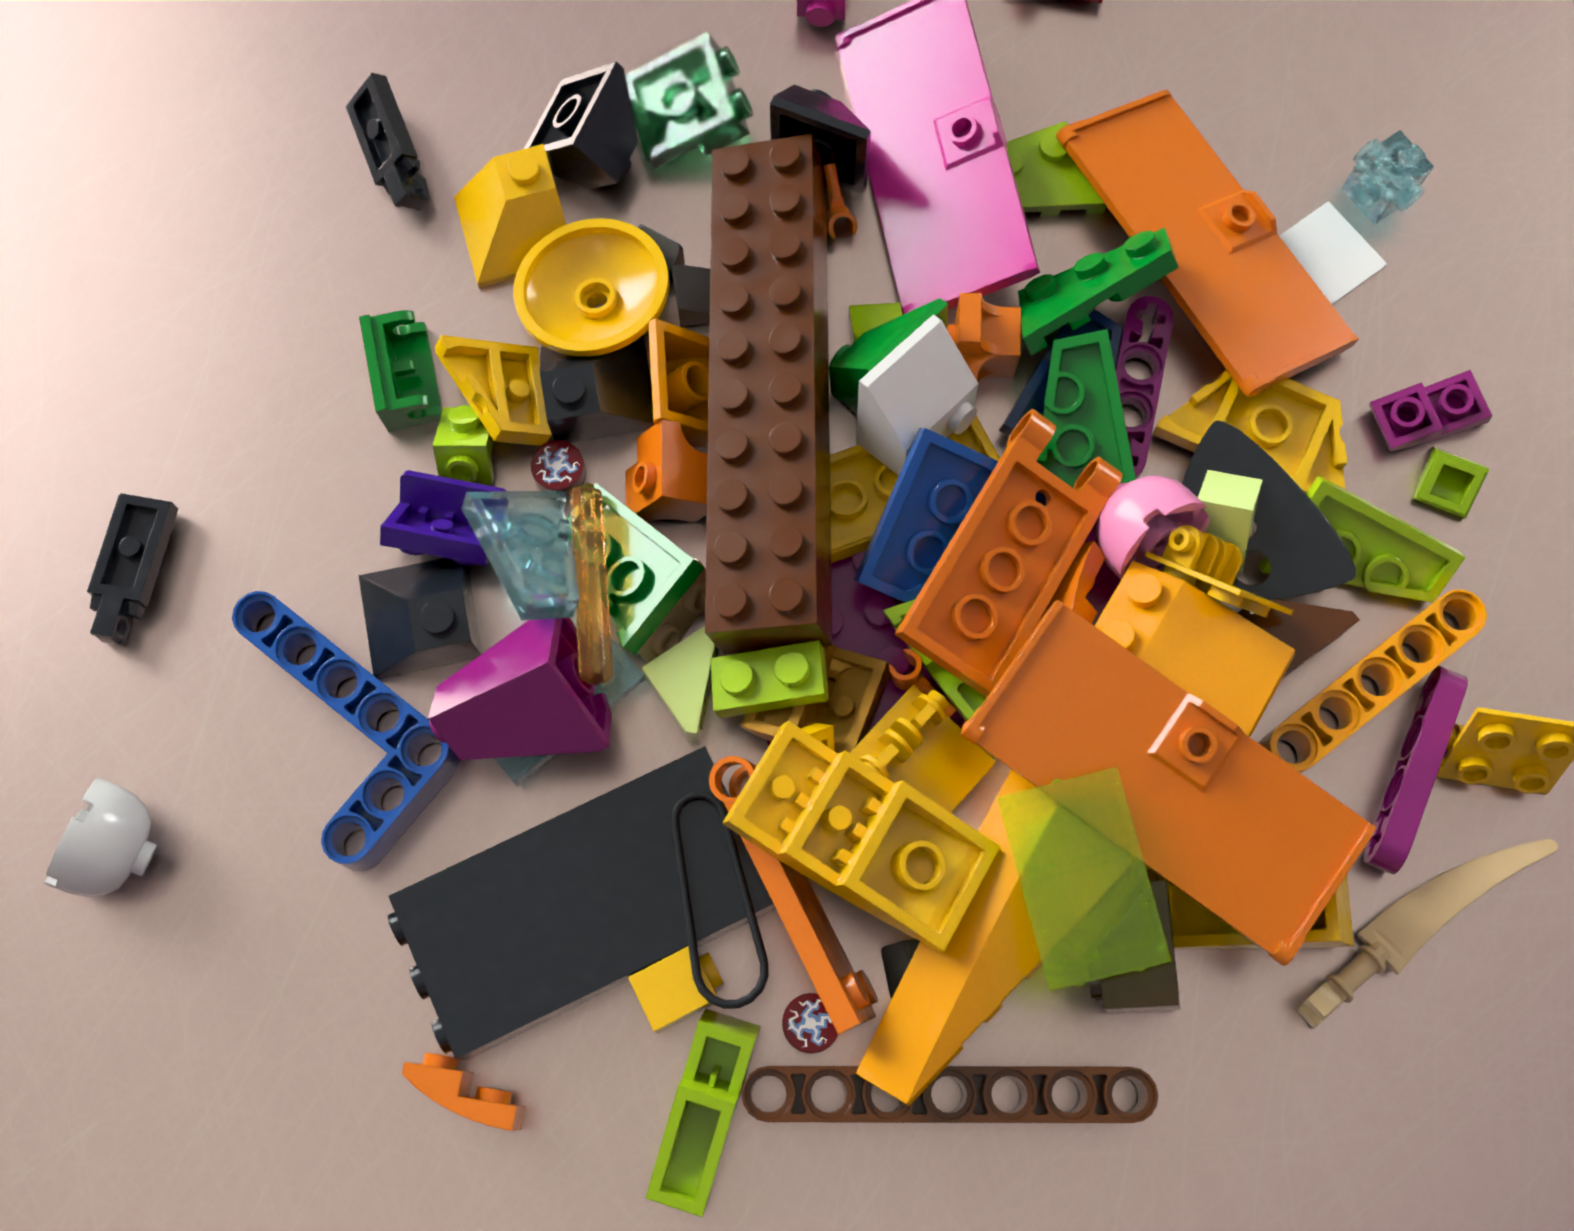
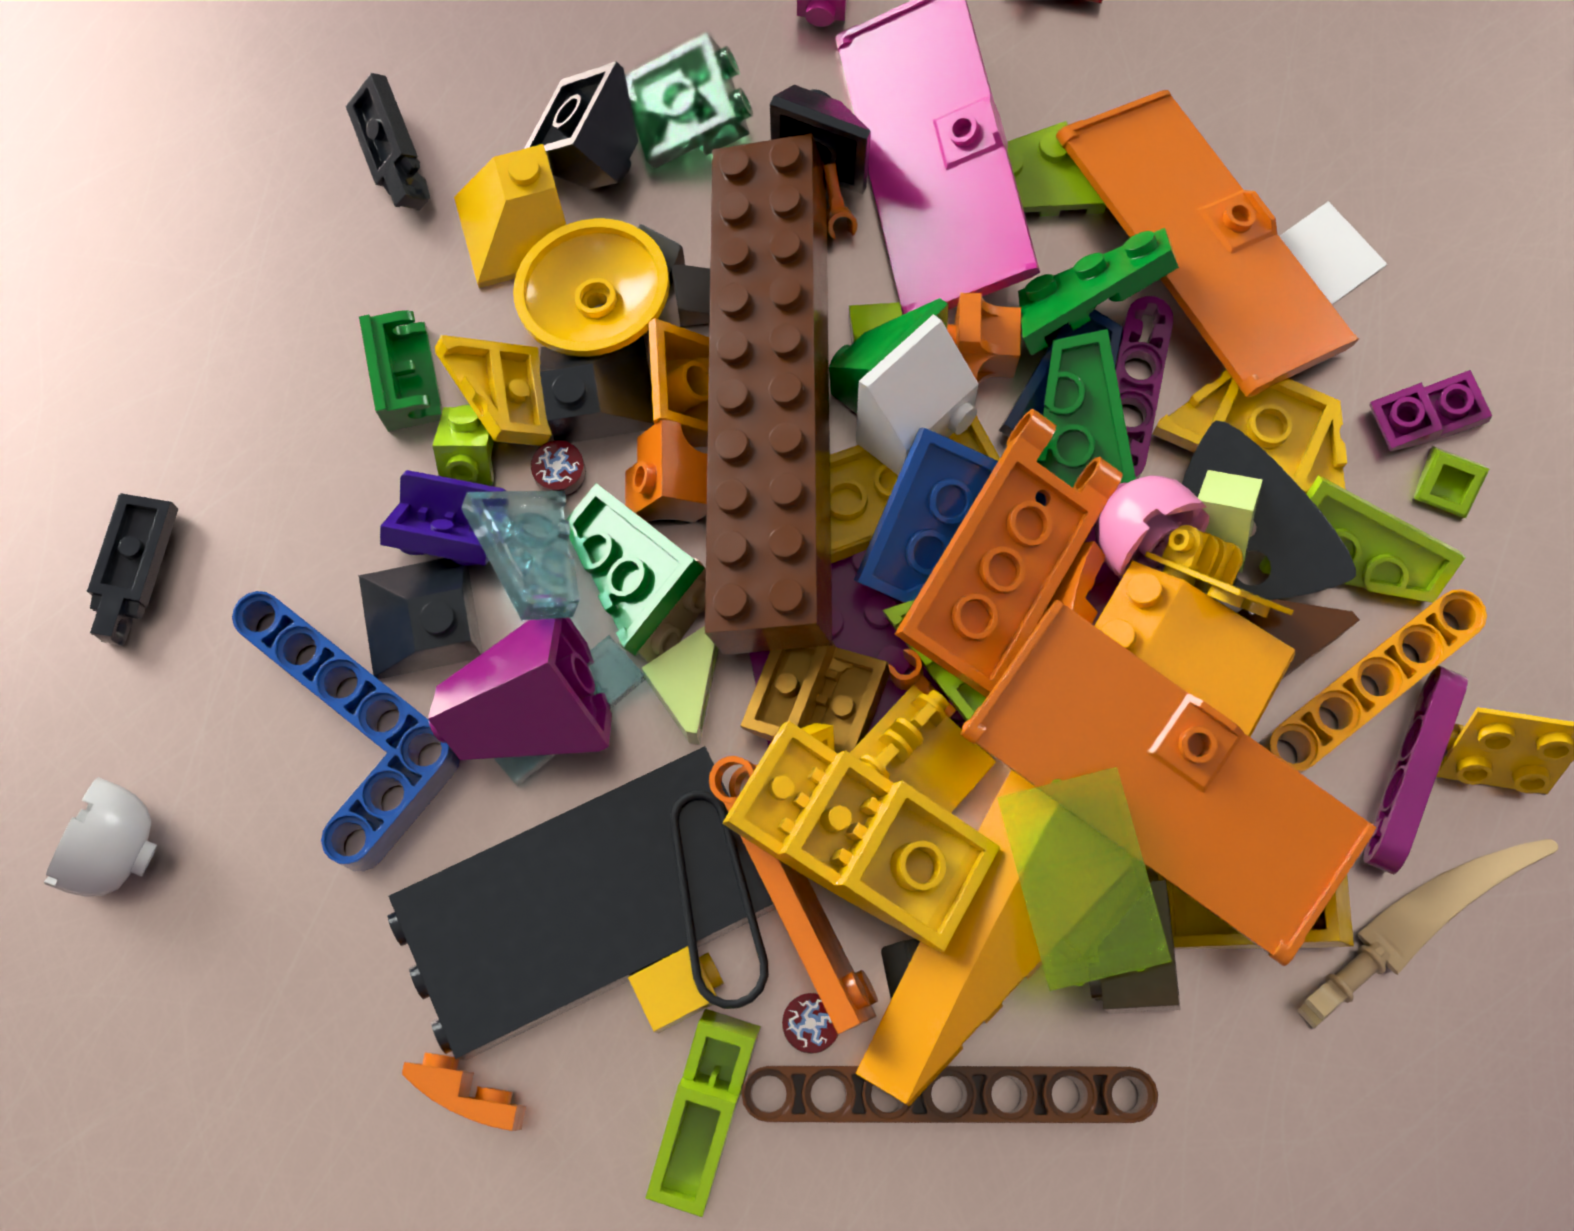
(591, 574): clear orange axle -> none
(769, 679): lime plate -> none
(1387, 176): clear light blue brick -> none

